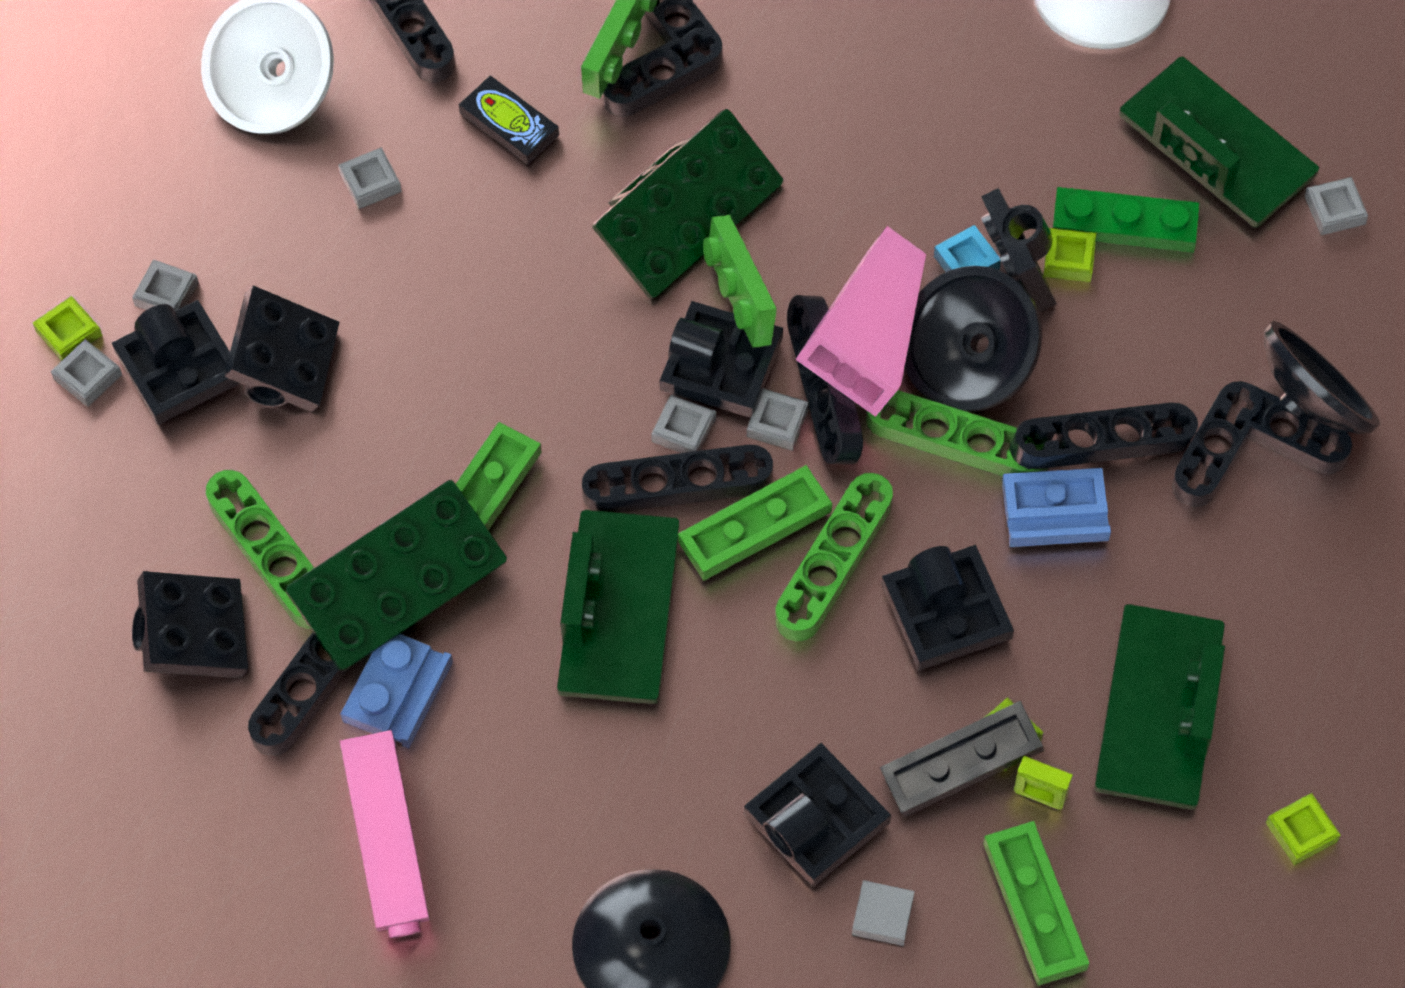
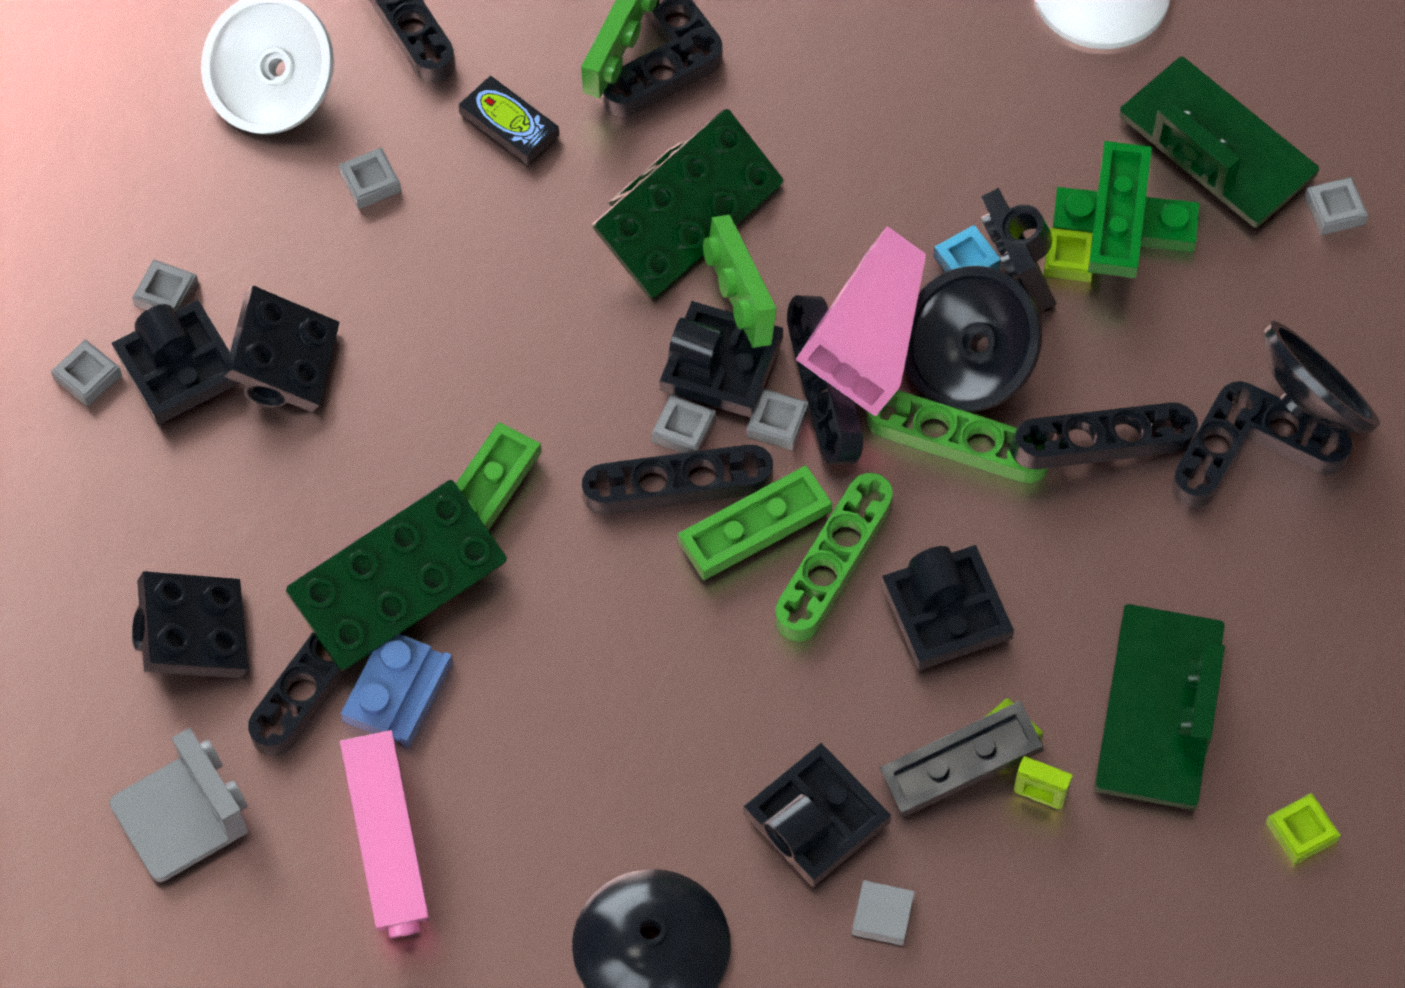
(66, 327): lime tile -> none
(181, 810): none -> light grey bracket
(263, 551): bright green beam -> none
(617, 606): dark green bracket -> none
(1035, 903): bright green plate -> none
(1056, 507): medium blue plate -> none
(1119, 209): none -> green plate

